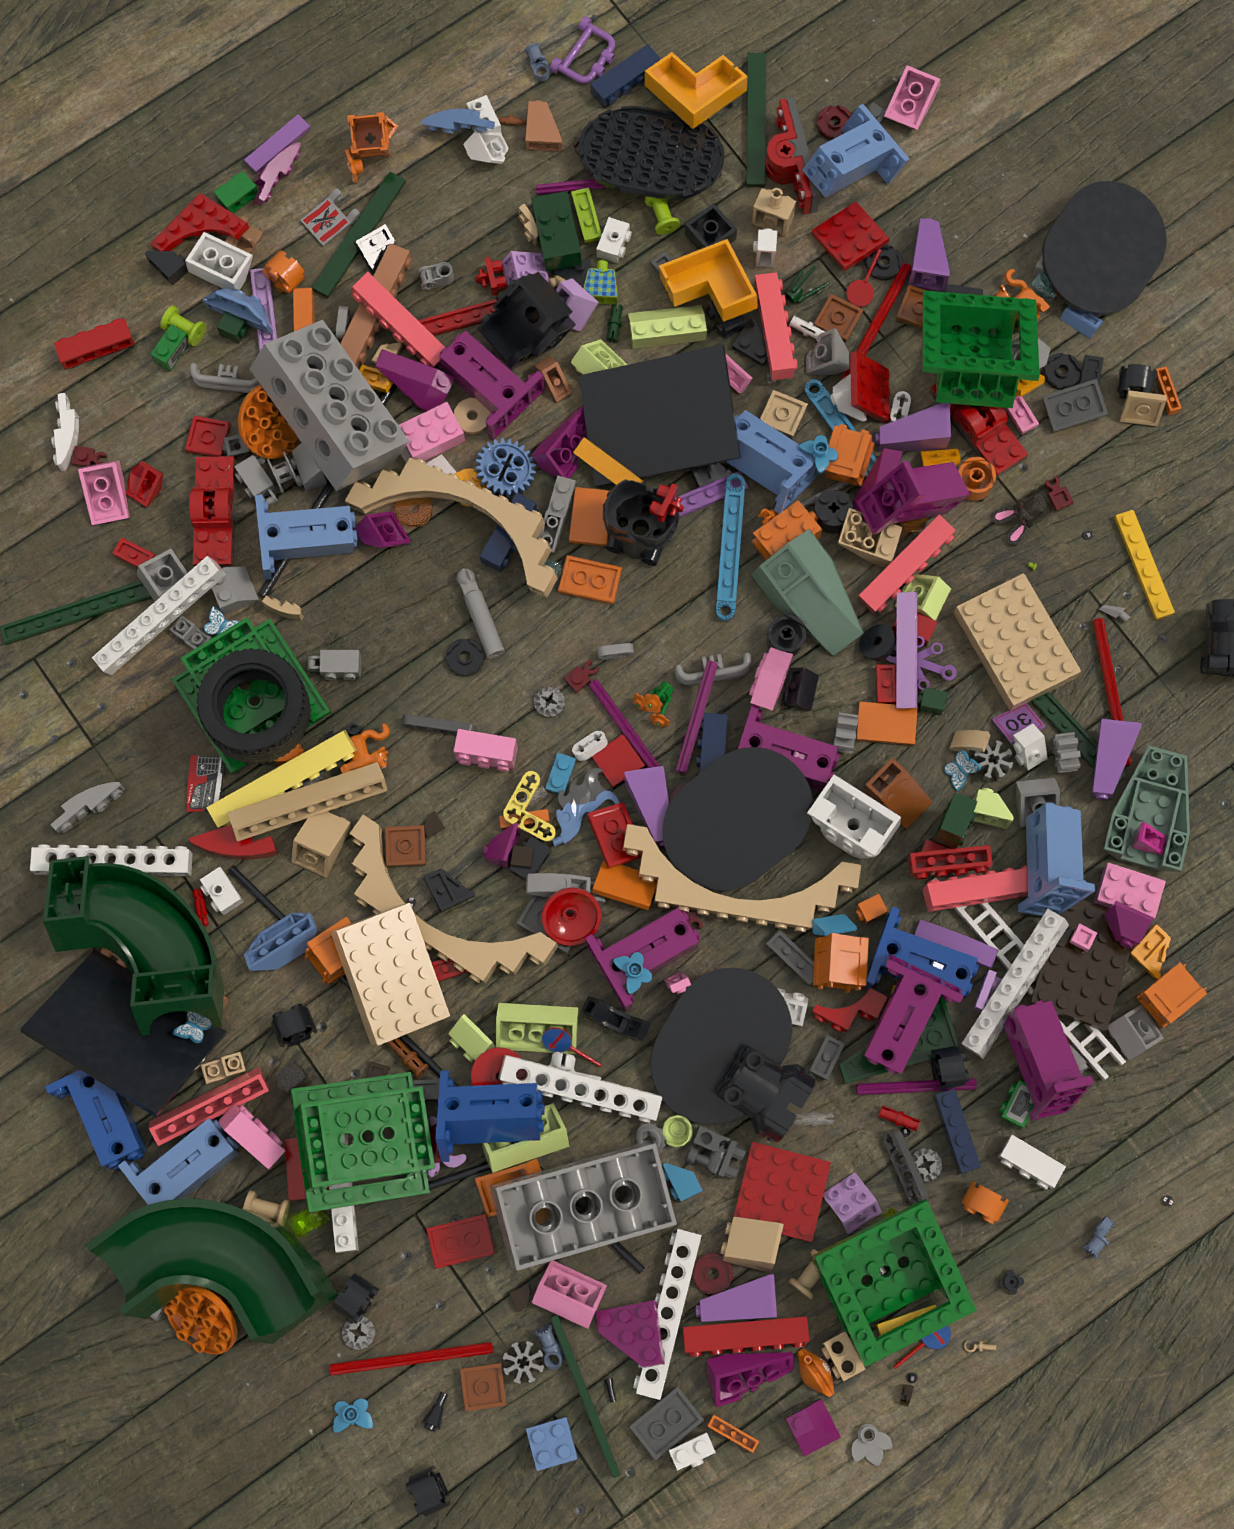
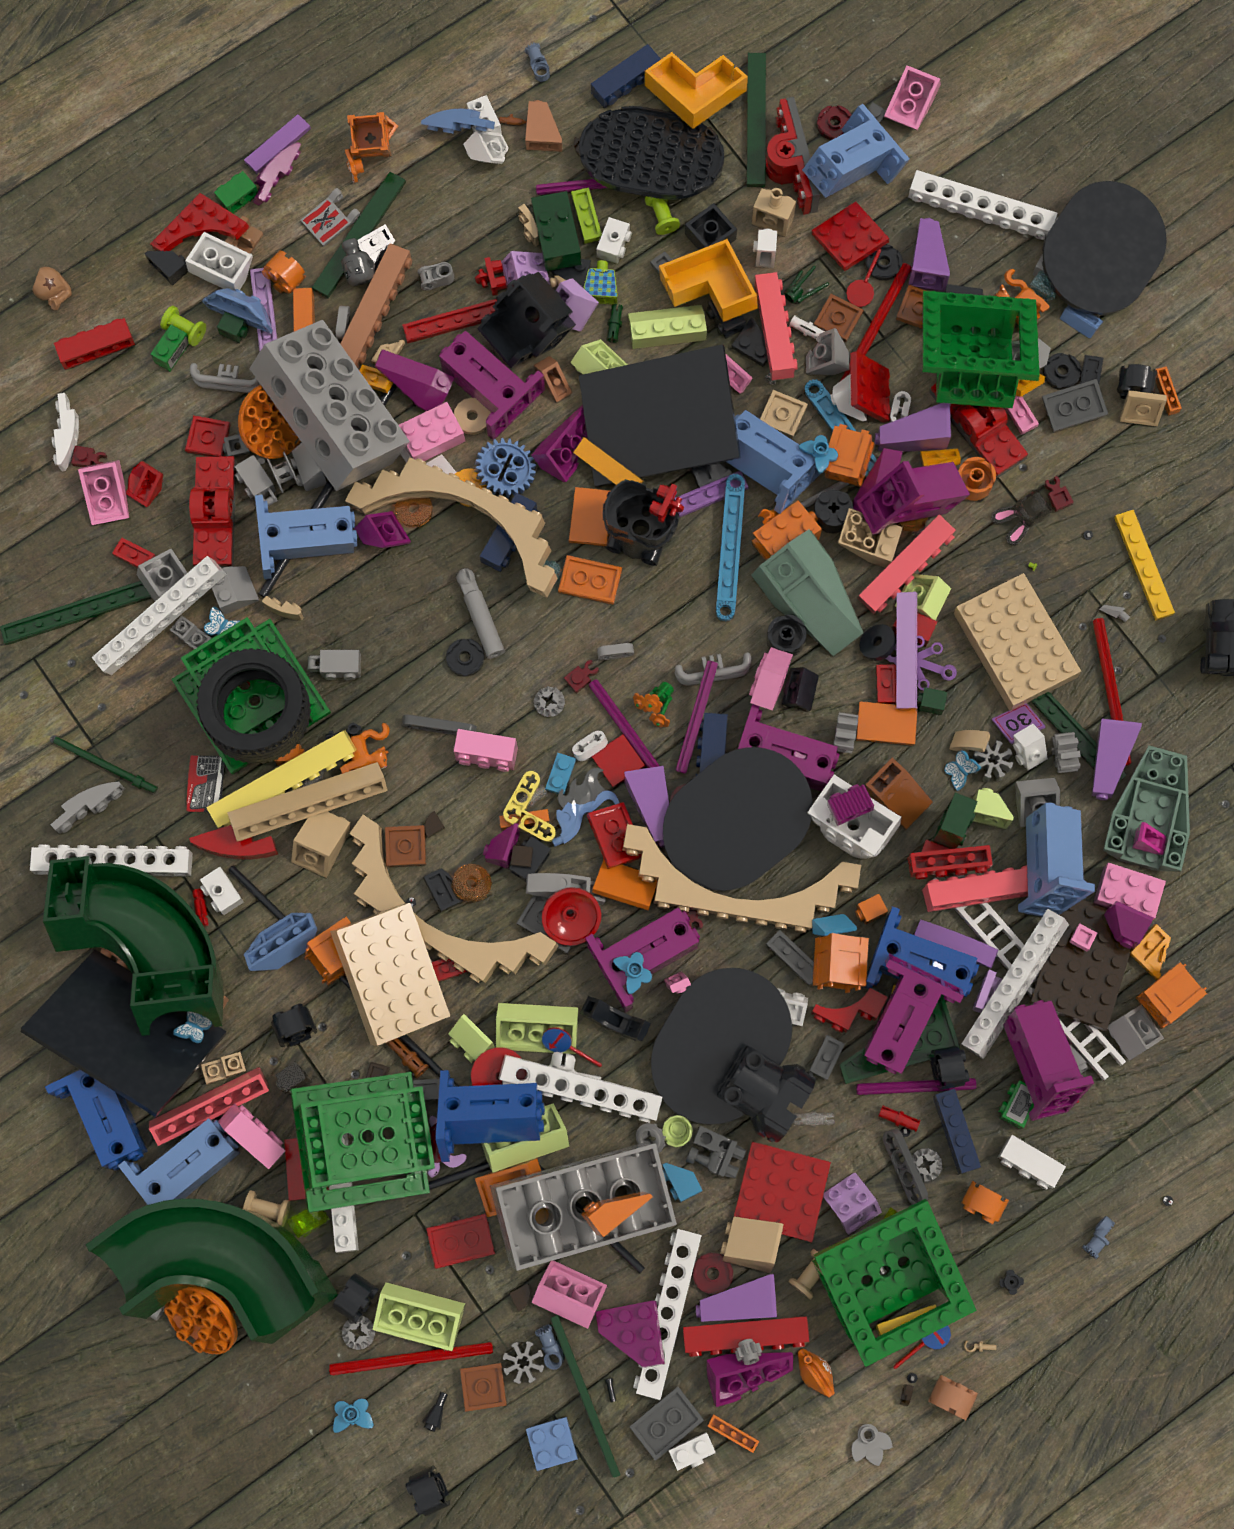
(52, 287): none -> medium nougat piece
(137, 781): none -> dark green bar
(356, 265): none -> dark grey piece
(398, 320): coral brick -> none
(418, 1316): none -> yellowish green slope
(476, 873): none -> clear orange tile
(557, 511): light grey slope -> none
(597, 70): medium lavender bar -> none
(611, 1212): none -> orange slope
(748, 1351): none -> light grey gear
(812, 1427): magenta slope -> none
(848, 1353): tan brick -> none
(850, 804): none -> magenta brick
(953, 1397): none -> nougat brick
(976, 197): none -> white brick

